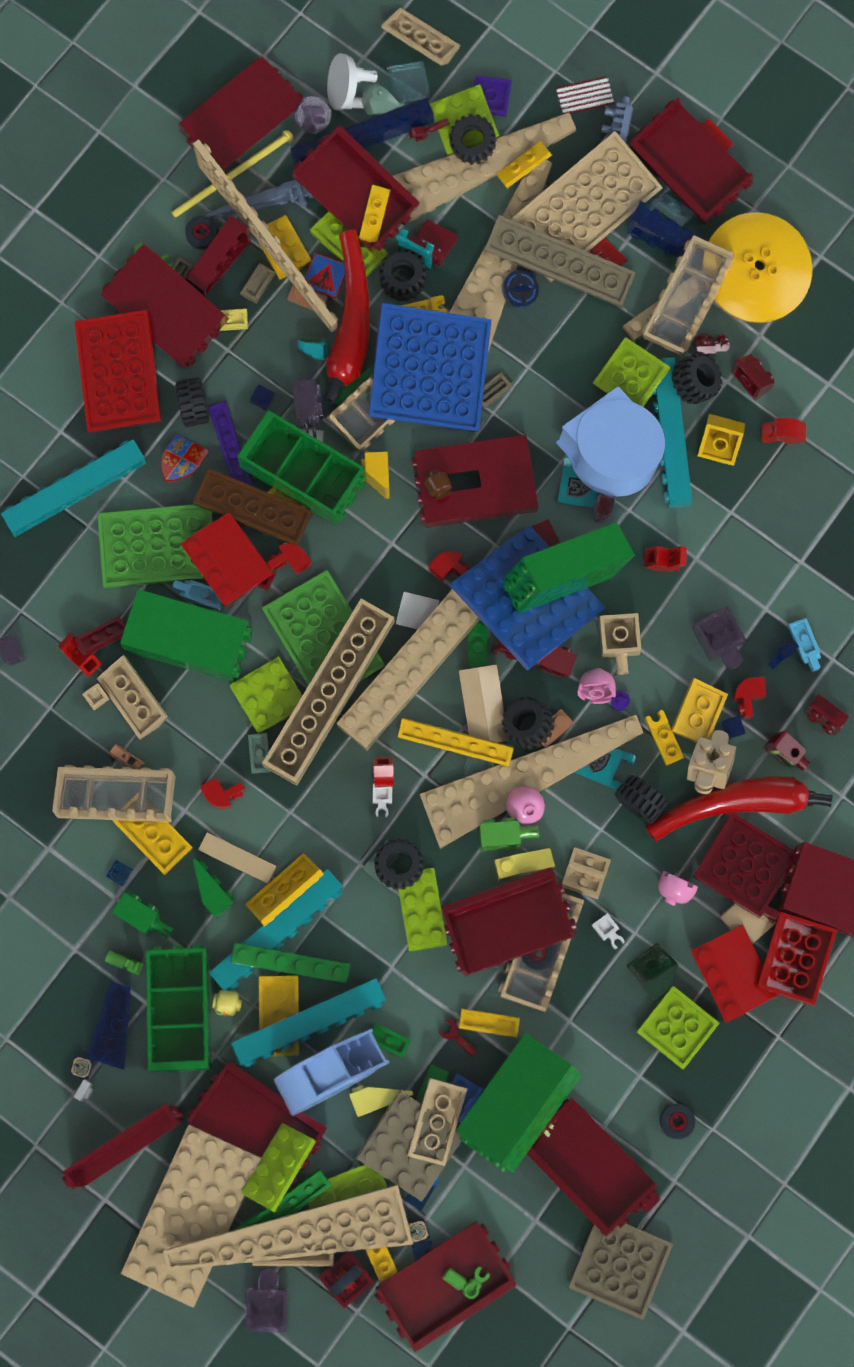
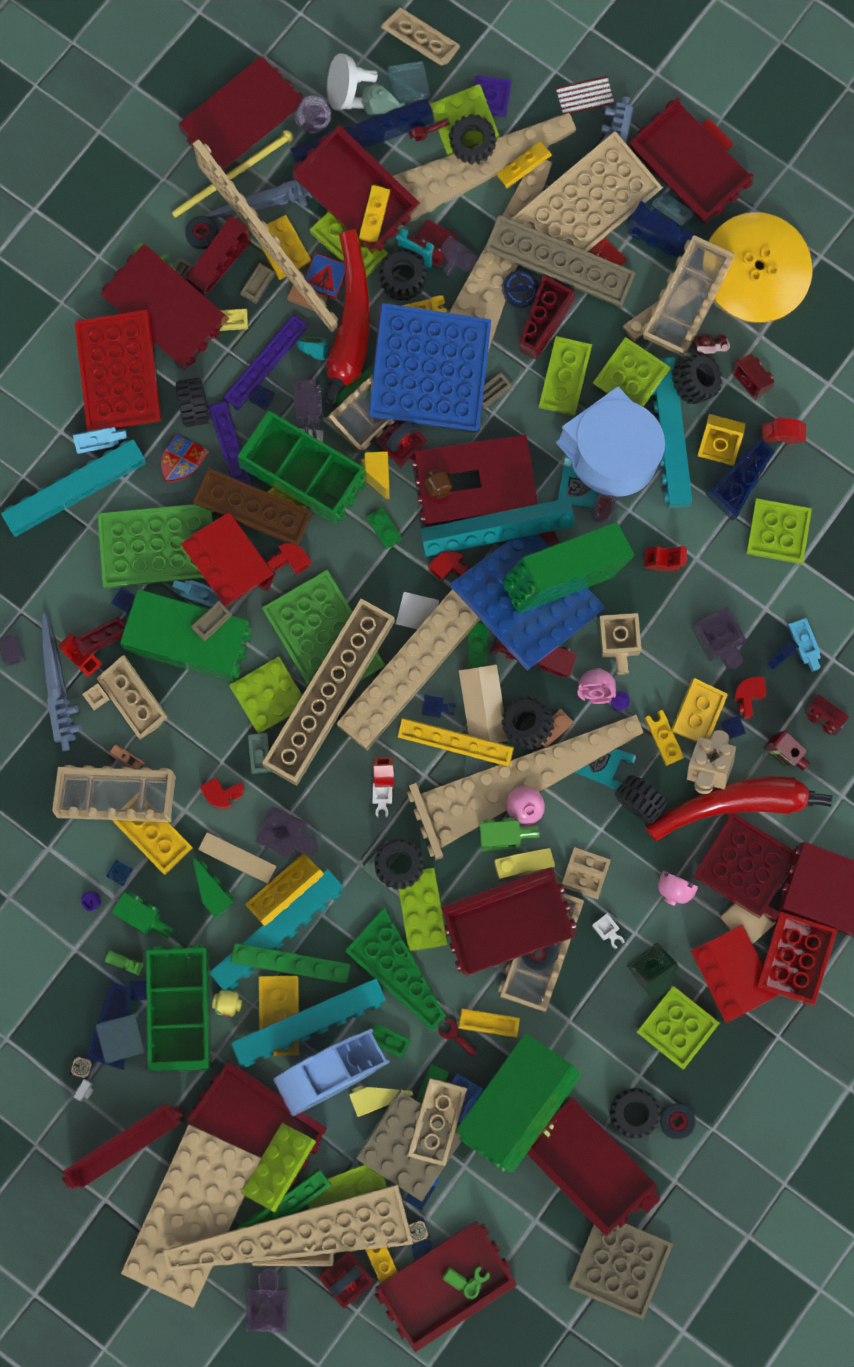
(56, 691): none -> sand blue piece
(91, 900): none -> dark purple tile
(98, 439): none -> medium azure hinge
(120, 1038): none -> clear light blue tile
(123, 600): none -> clear blue plate
(138, 990): none -> clear blue plate
(211, 620): none -> dark tan tile
(265, 362): none -> dark purple tile
(285, 835): none -> clear purple brick
(384, 528): none -> green plate
(387, 958): none -> green wing
(400, 442): none -> dark red plate
(427, 829): none -> tan plate
(434, 706): none -> clear blue plate
(457, 256): none -> clear purple plate
(497, 527): none -> teal brick
(545, 316): none -> dark red wedge
(565, 376): none -> lime plate
(652, 1109): none -> black tyre
(736, 485): none -> clear blue wedge
(779, 531): none -> lime plate

